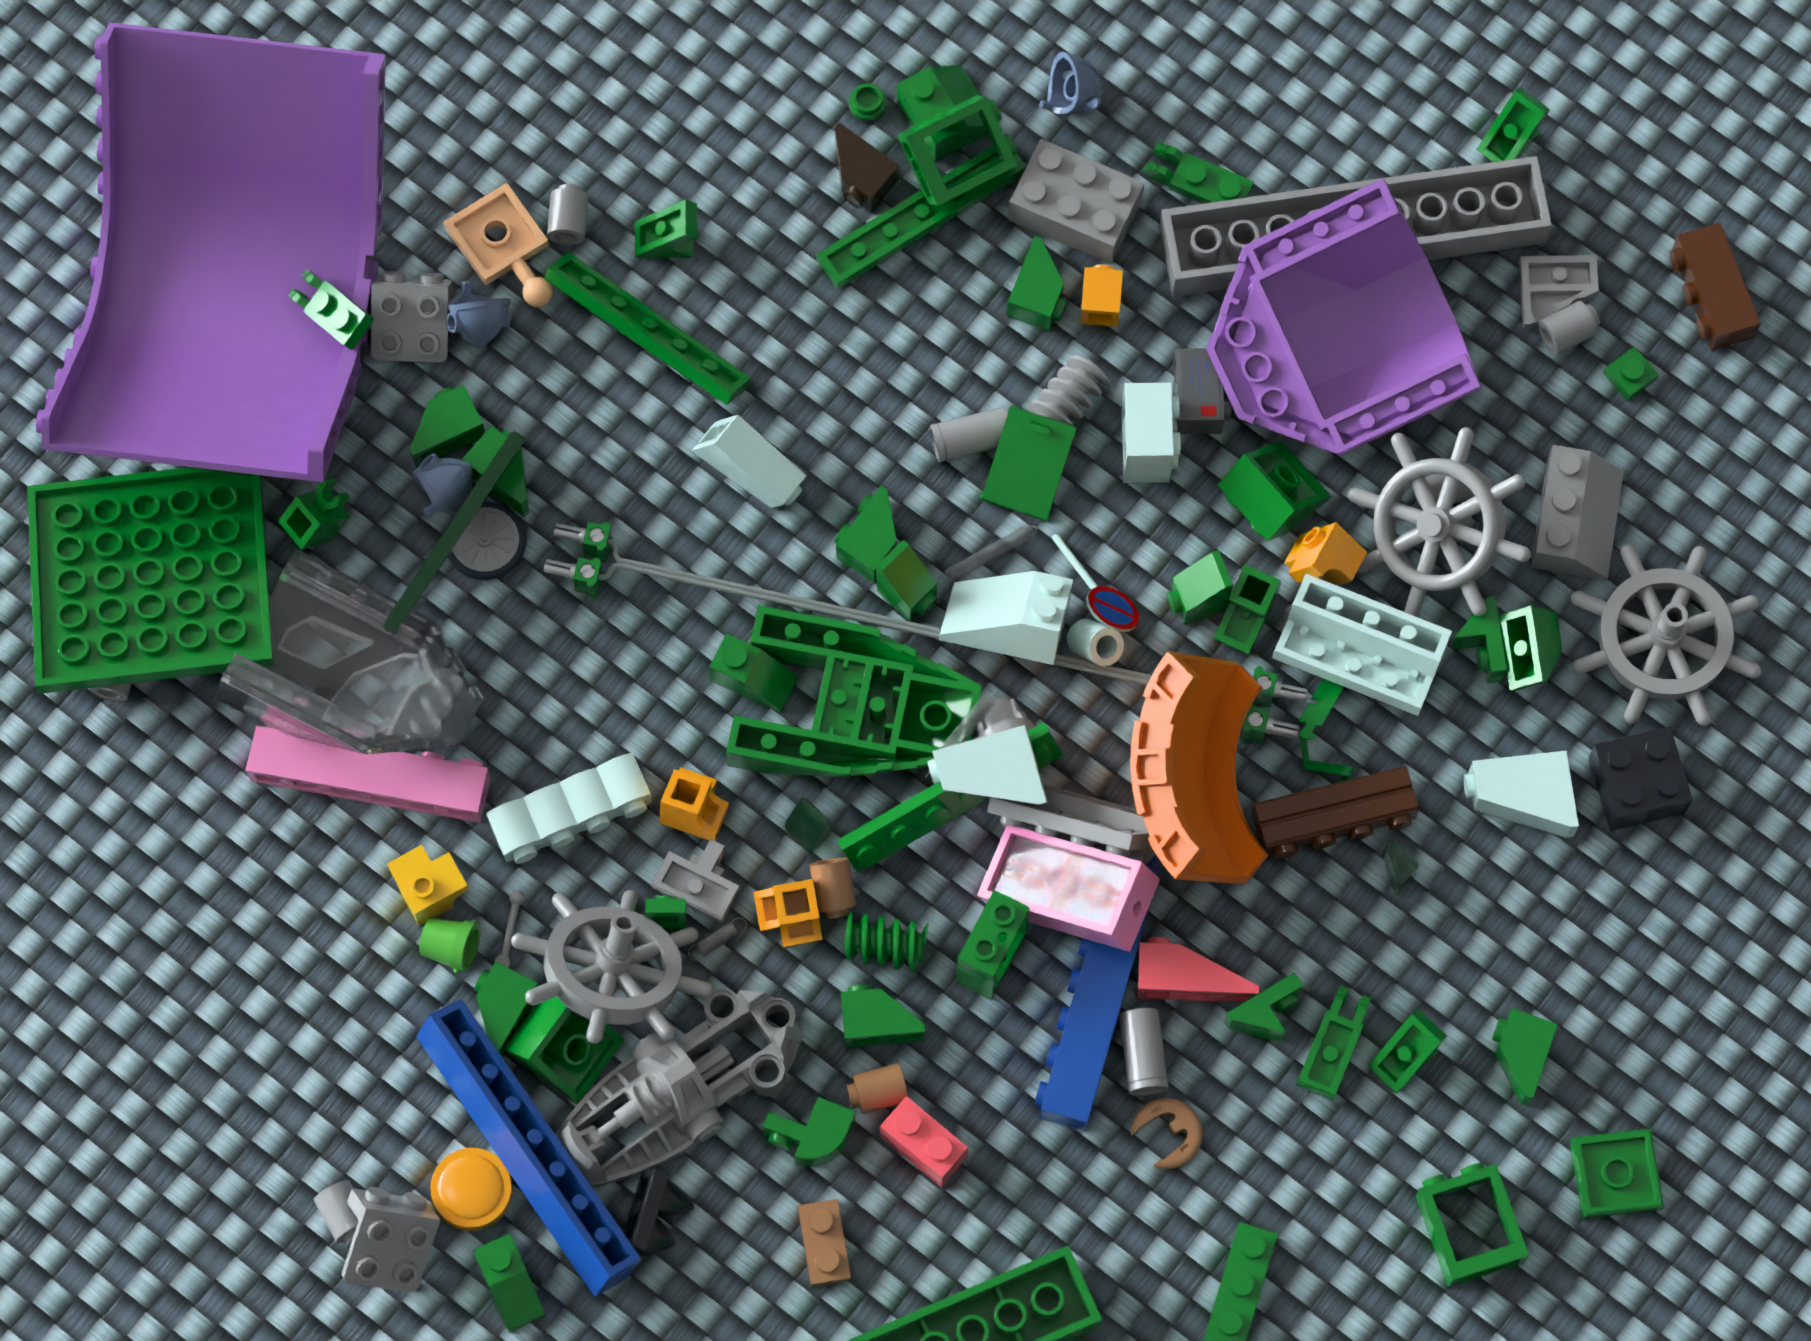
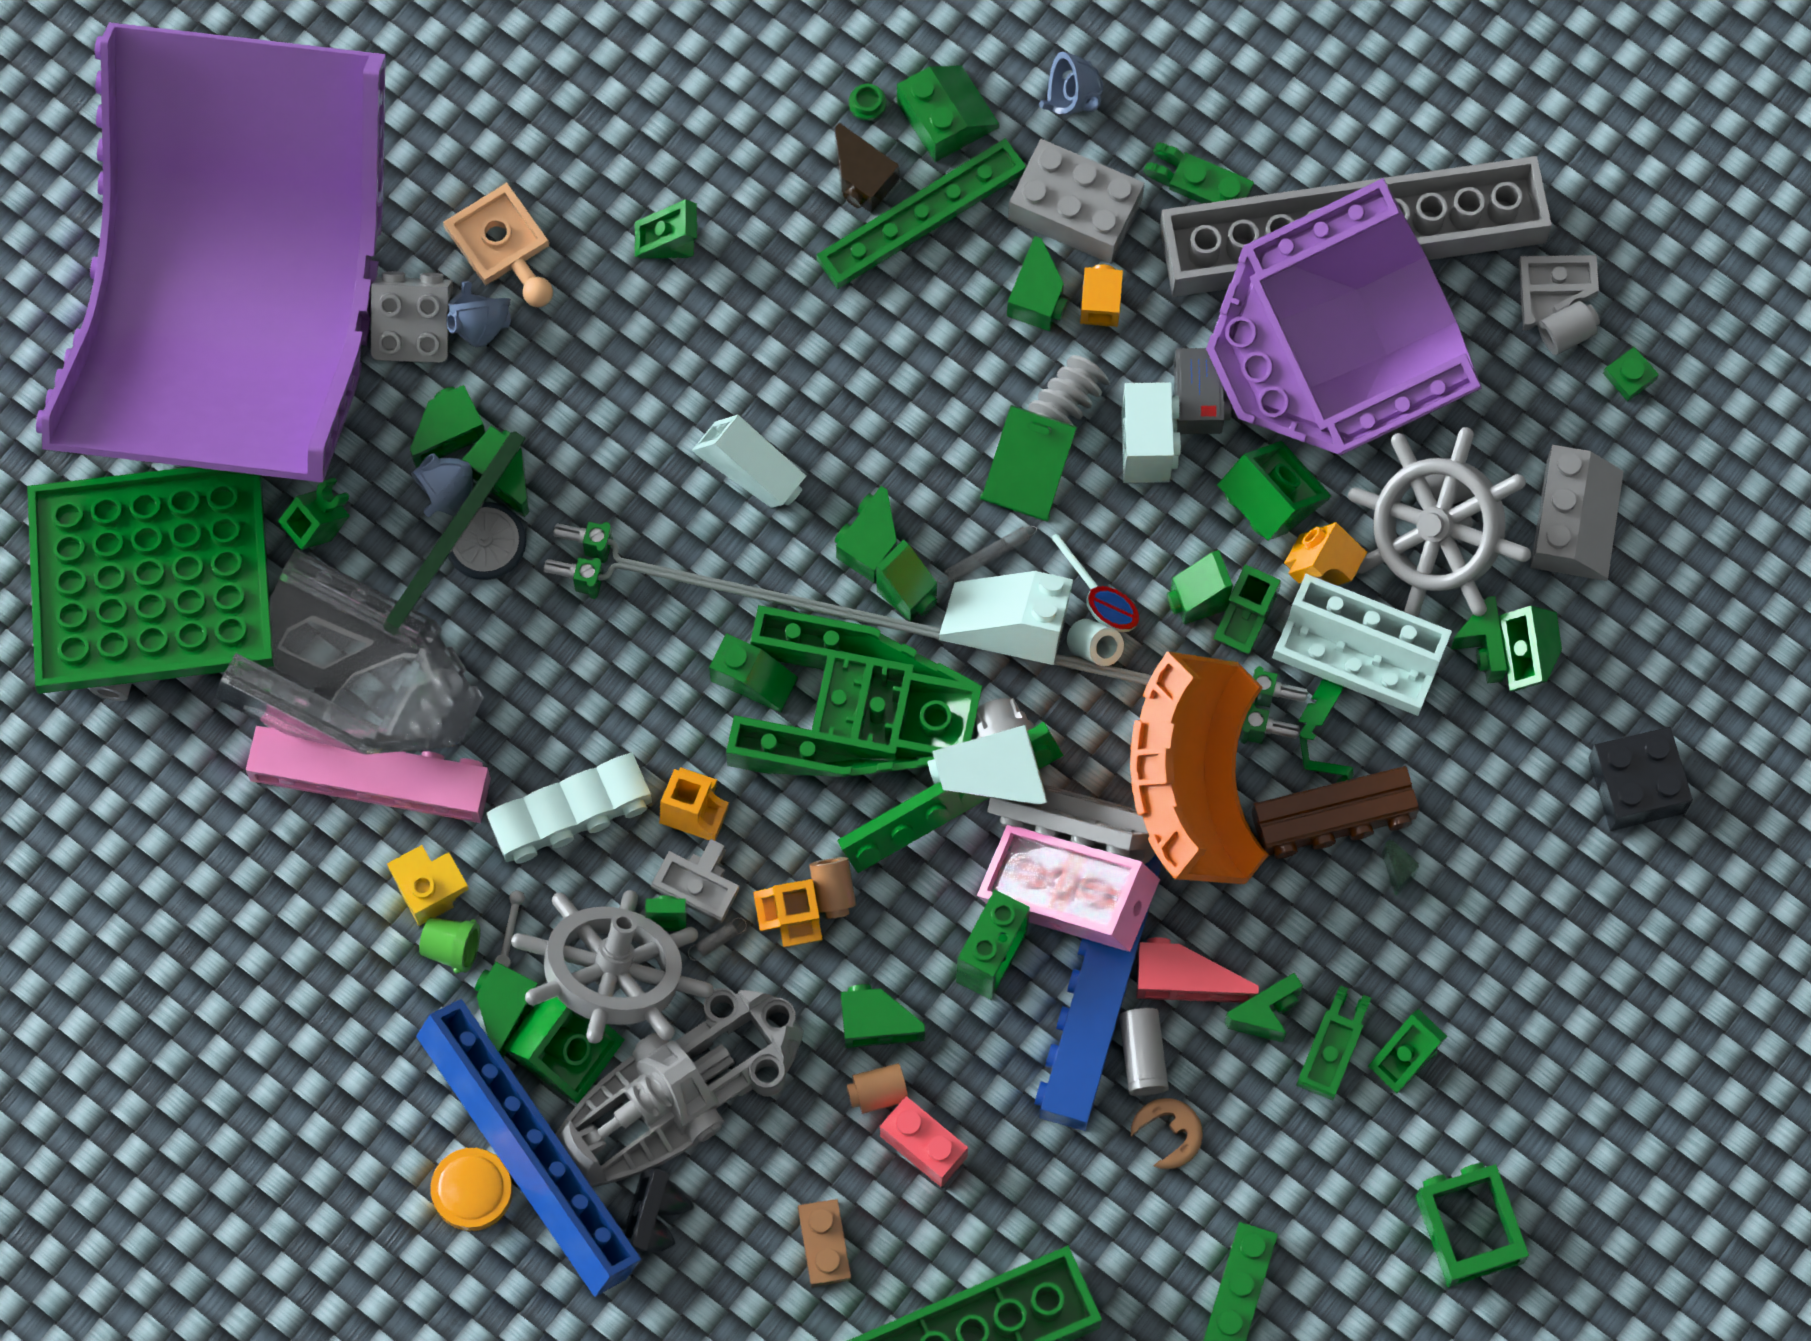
(333, 310): hinge -> none
(336, 1211): light grey brick -> none
(389, 1239): light grey bracket -> none
(509, 1282): green slope -> none
(567, 215): light grey brick -> none
(647, 328): green plate -> none
(808, 825): clear green slope -> none
(818, 1140): green brick -> none
(885, 942): green piece -> none
(922, 161): green window -> none
(966, 725): light grey piece -> none
(968, 434): light grey pin -> none
(1514, 127): green slope -> none
(1523, 1050): green slope -> none
(1526, 790): light aqua slope -> none
(1616, 1173): green tile -> none
(1665, 634): light grey piece -> none
(1714, 287): reddish brown brick -> none

